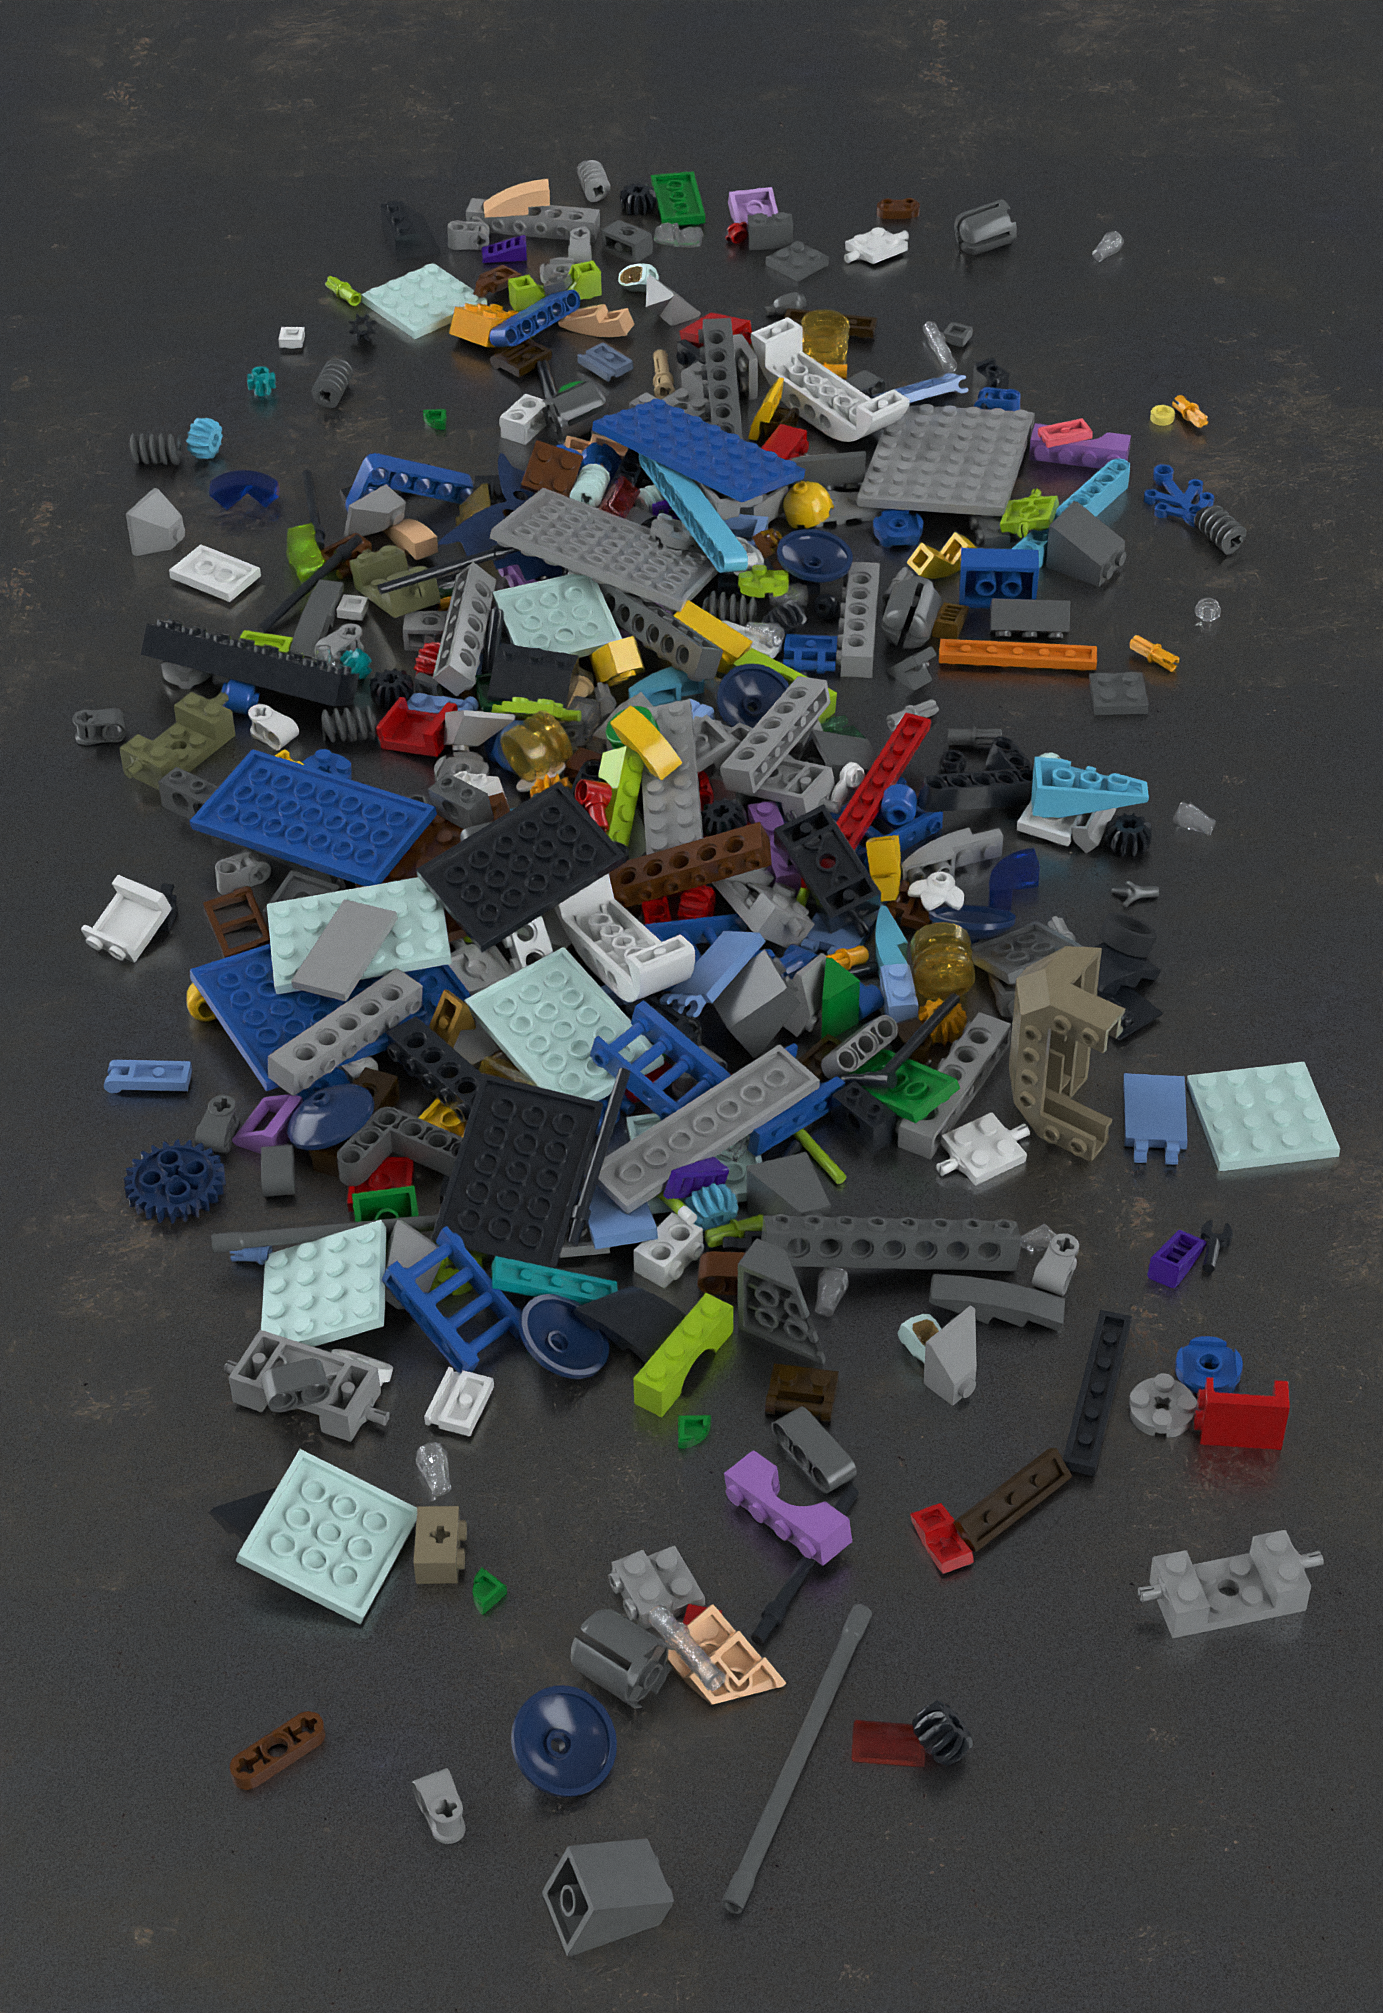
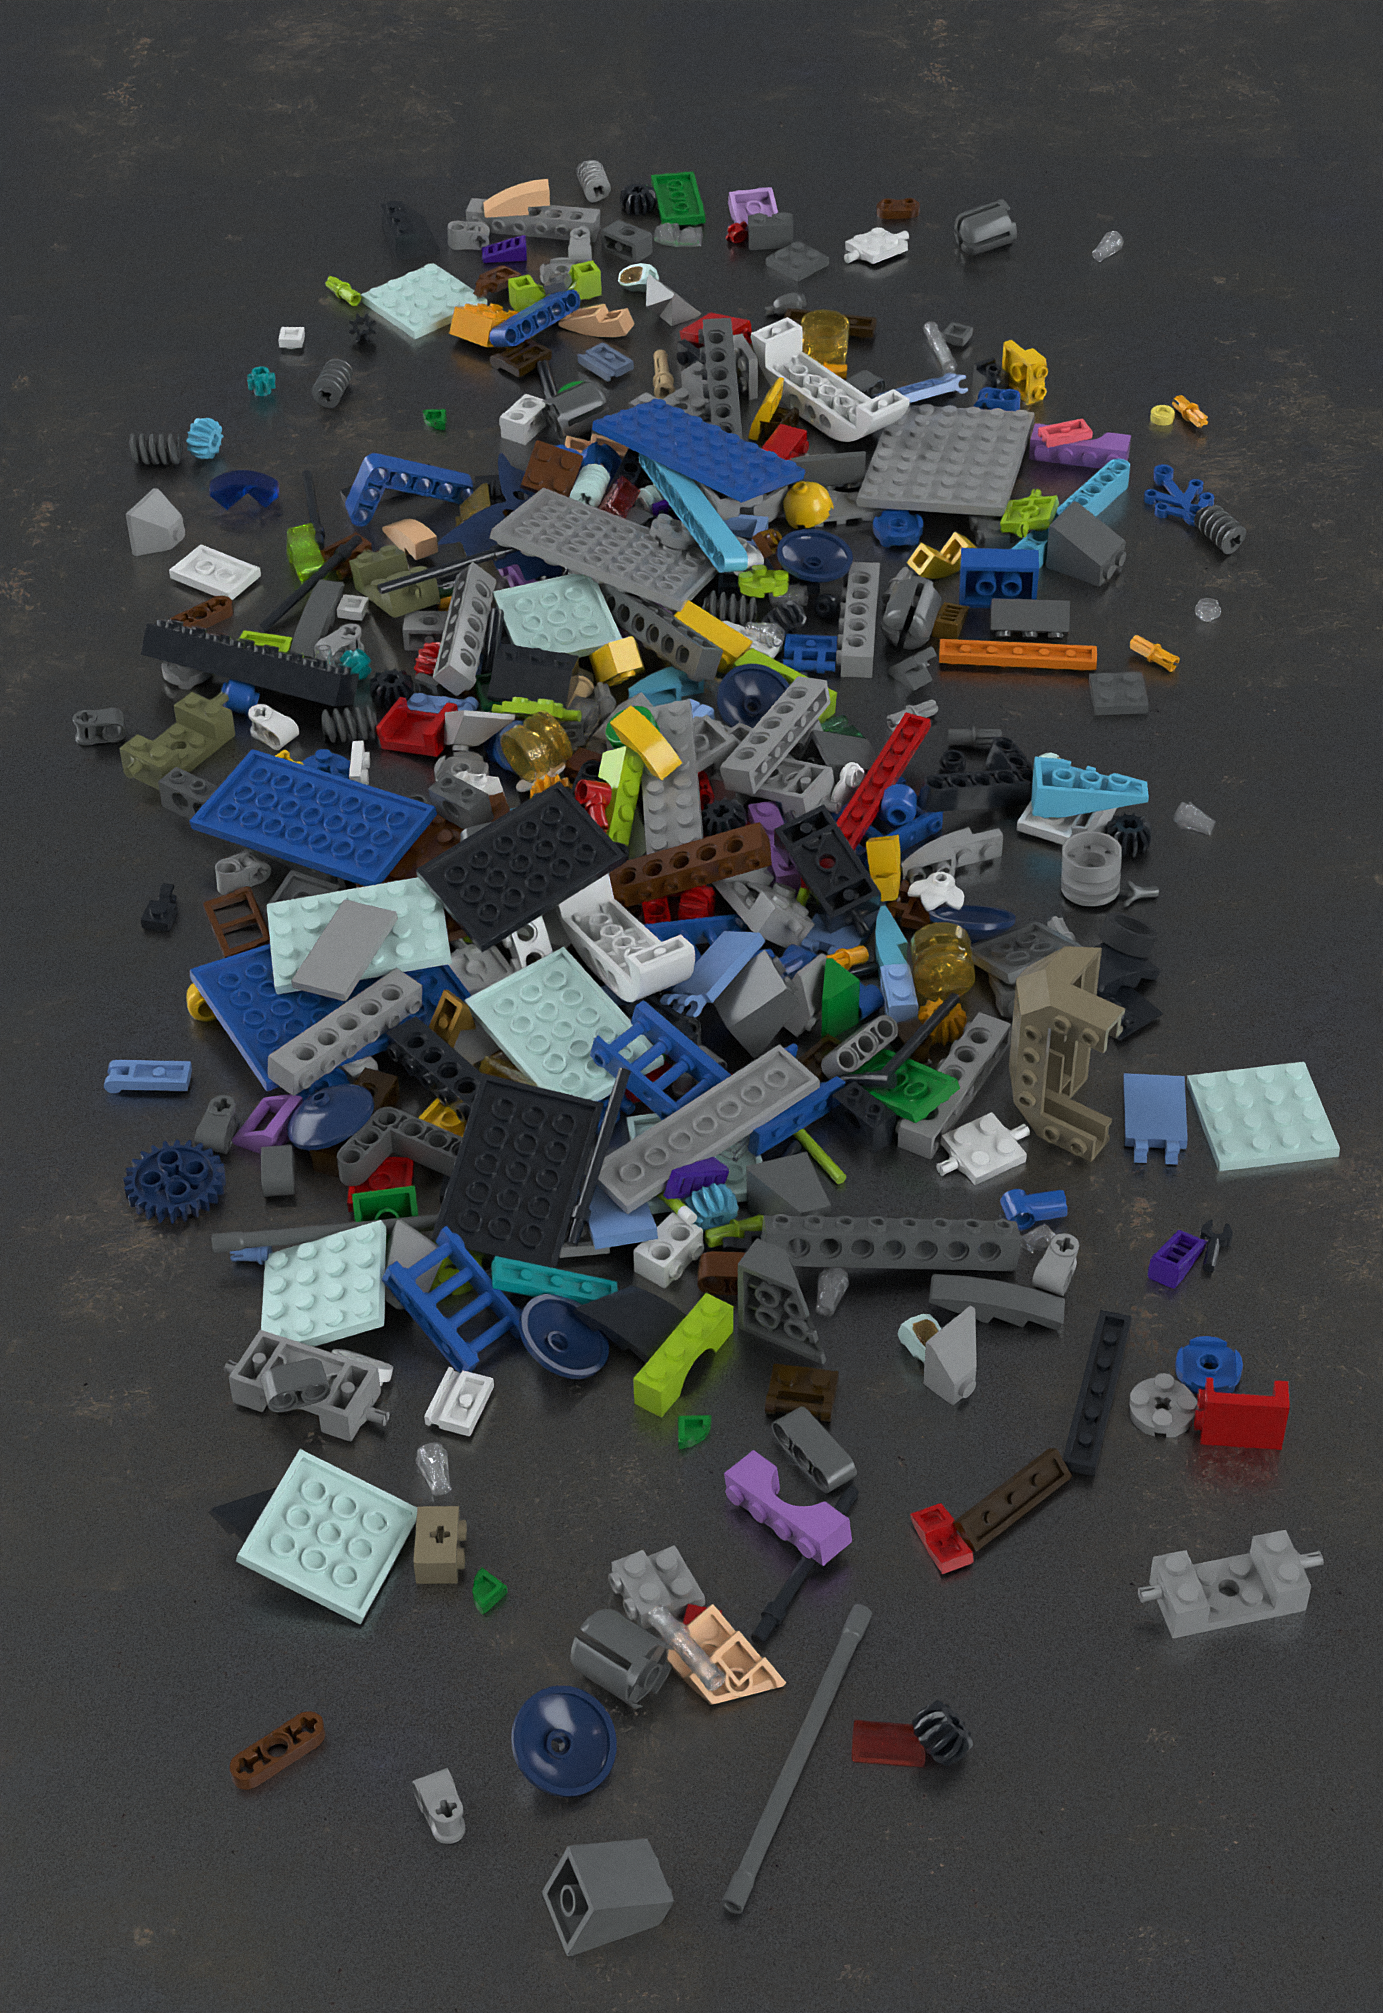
(128, 920): white panel -> none
(212, 610): none -> reddish brown beam
(359, 763): none -> white plate
(375, 512): light grey slope -> none
(1013, 872): clear blue brick -> none
(1026, 371): none -> yellow plate
(1033, 1207): none -> blue piece
(1091, 868): none -> light grey wheel

